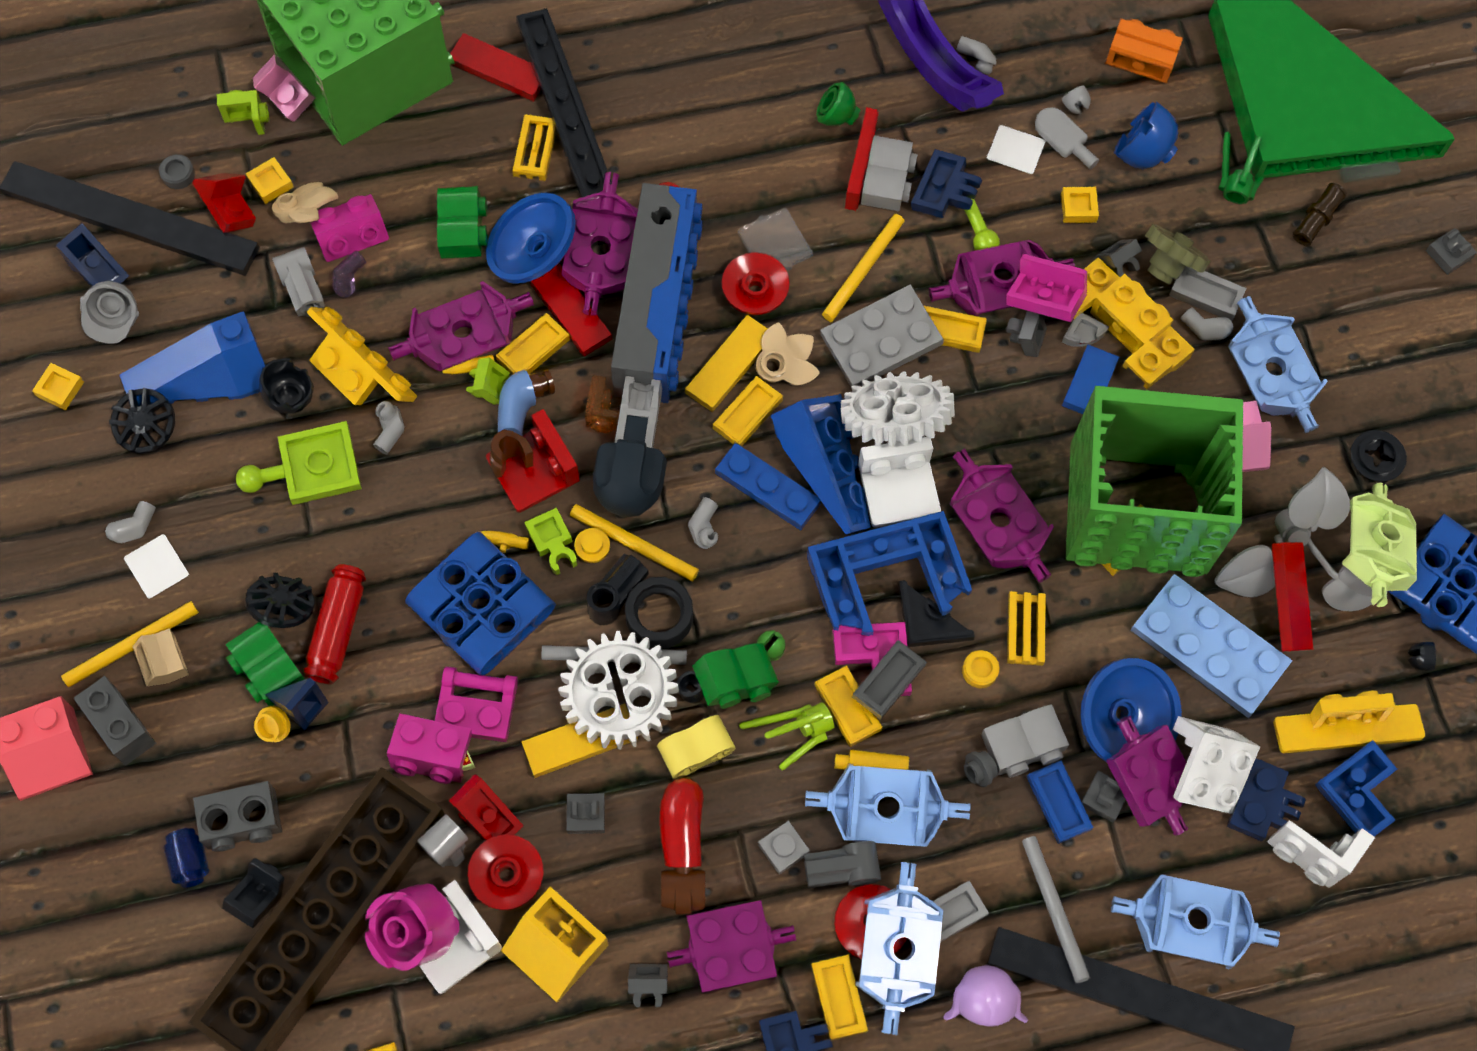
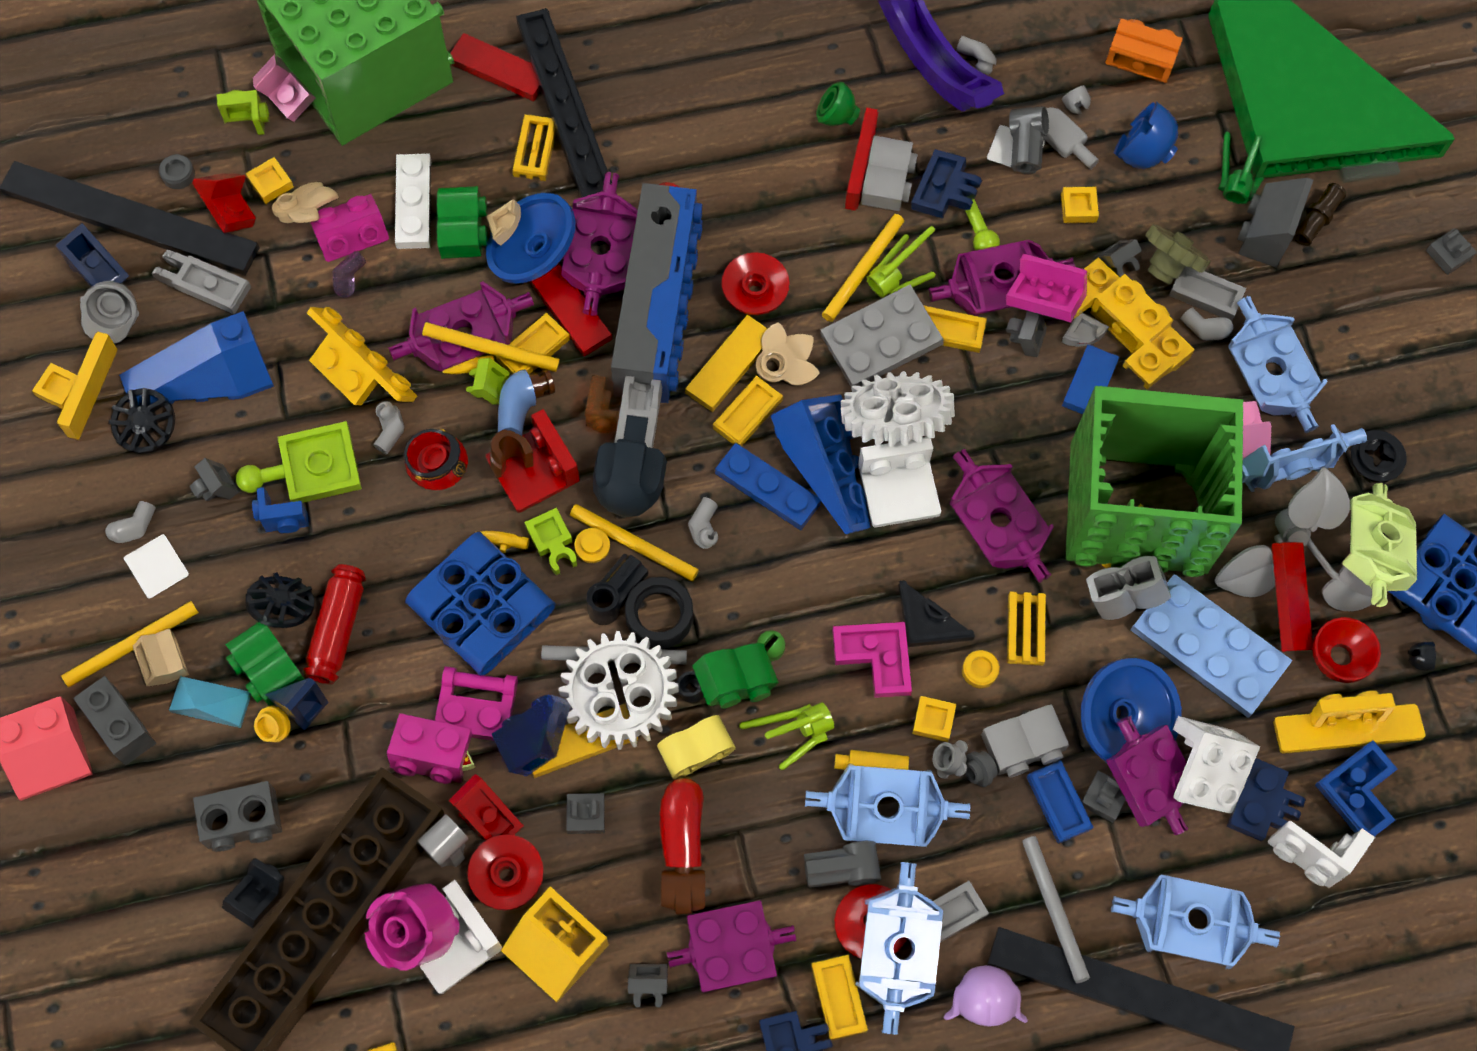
(87, 385): none -> yellow tile
(185, 857): clear blue brick -> none
(203, 281): none -> light grey hinge
(210, 702): none -> medium azure slope
(213, 481): none -> dark grey tile
(279, 517): none -> blue bracket
(285, 386): black hair -> none
(298, 277): light grey piece -> none
(413, 201): none -> white plate
(435, 459): none -> red piece
(490, 347): none -> yellow bar
(504, 221): none -> tan tile
(534, 736): none -> clear blue slope
(777, 237): clear piece -> none
(783, 847): light grey plate -> none
(850, 716): yellow tile -> none
(886, 276): none -> lime plant
(889, 679): dark grey tile -> none
(921, 538): blue wedge -> none
(934, 719): none -> yellow plate
(950, 759): none -> light grey plate
(1027, 131): none -> dark grey piece
(1132, 586): none -> light grey brick
(1262, 469): none -> light blue plate
(1273, 220): none -> dark grey slope
(1356, 639): none -> red piece

